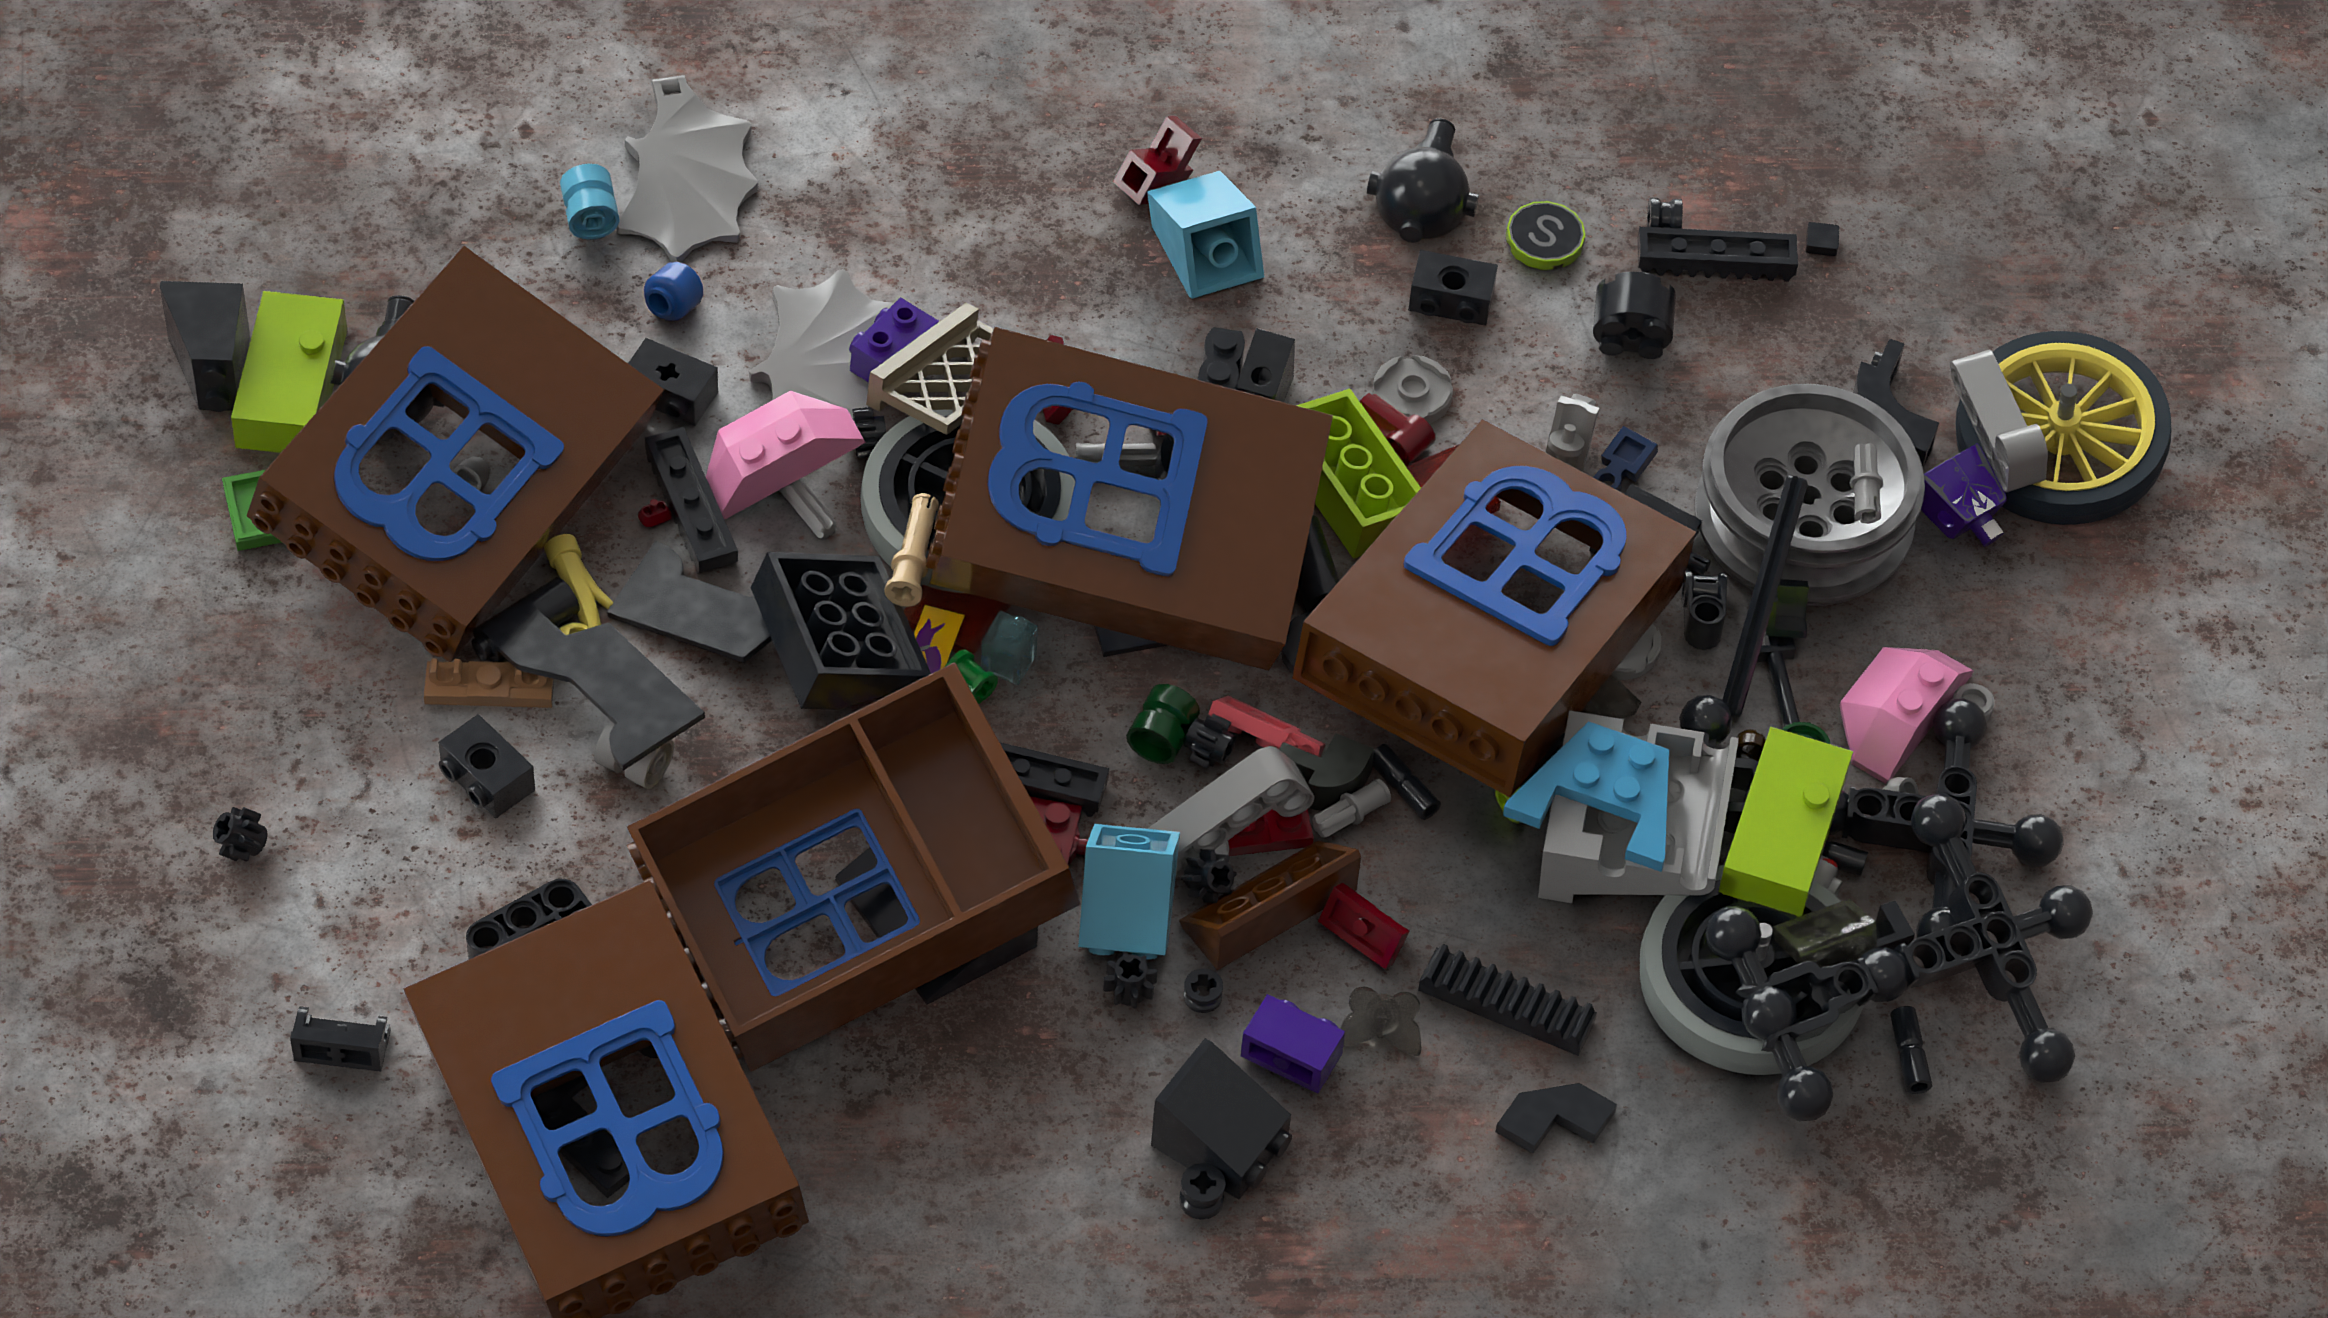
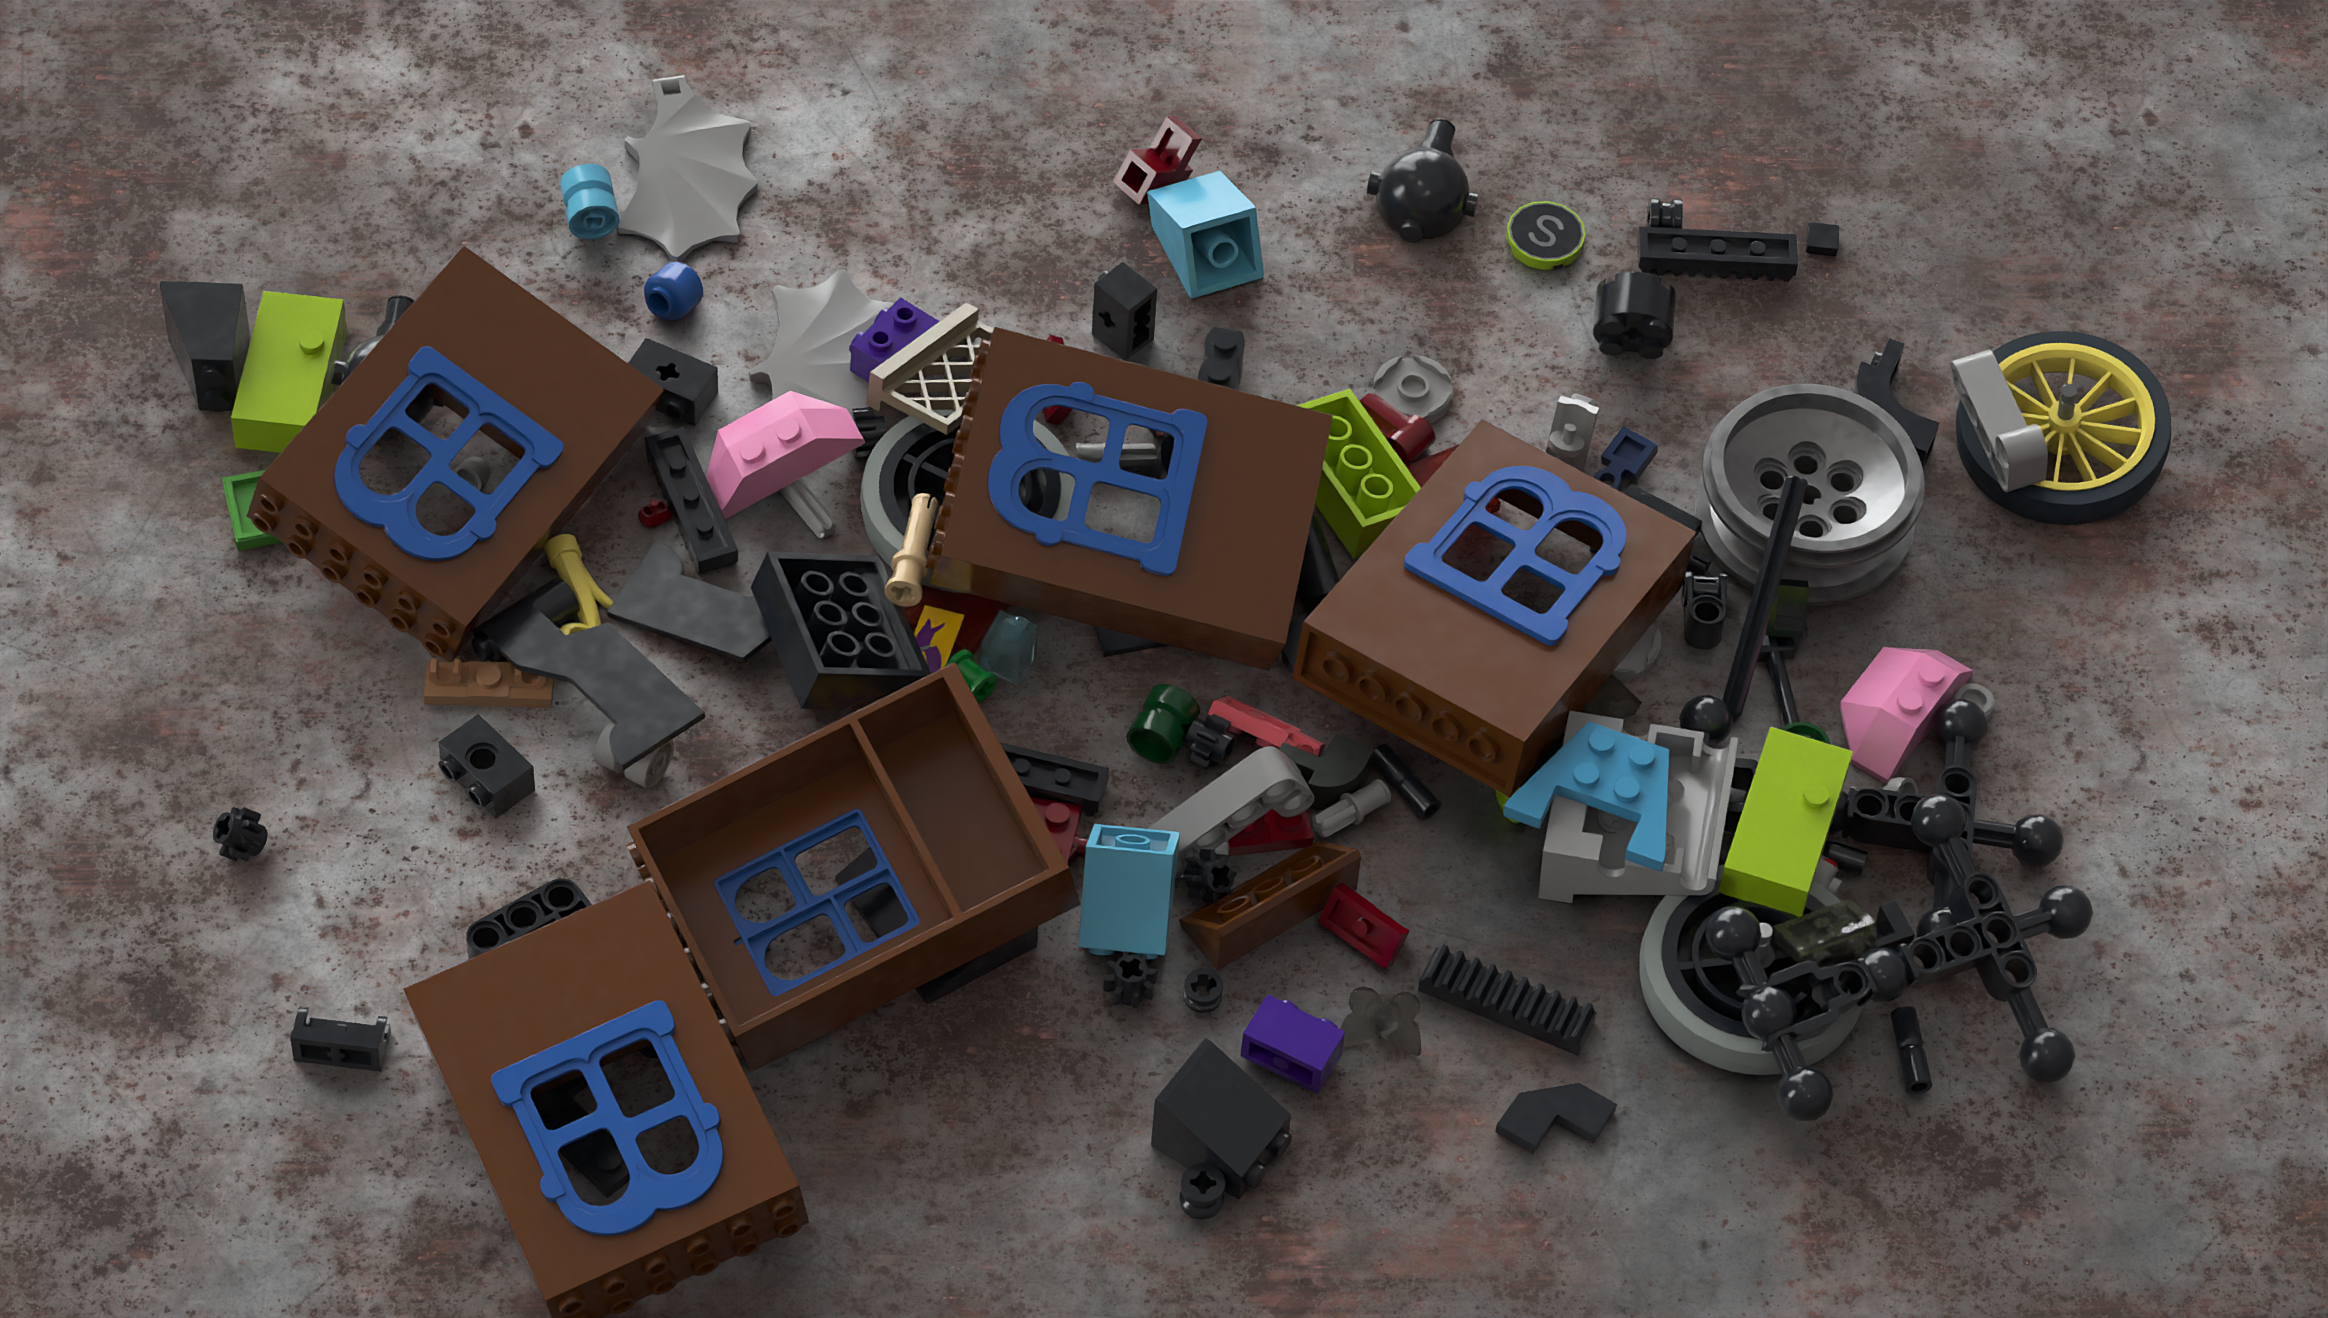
(1124, 310): none -> black brick
(1268, 366): black torso -> none
(1453, 287): black brick -> none
(1755, 744): dark brown hinge -> none
(1866, 484): light grey axle -> none
(1964, 496): dark purple torso -> none

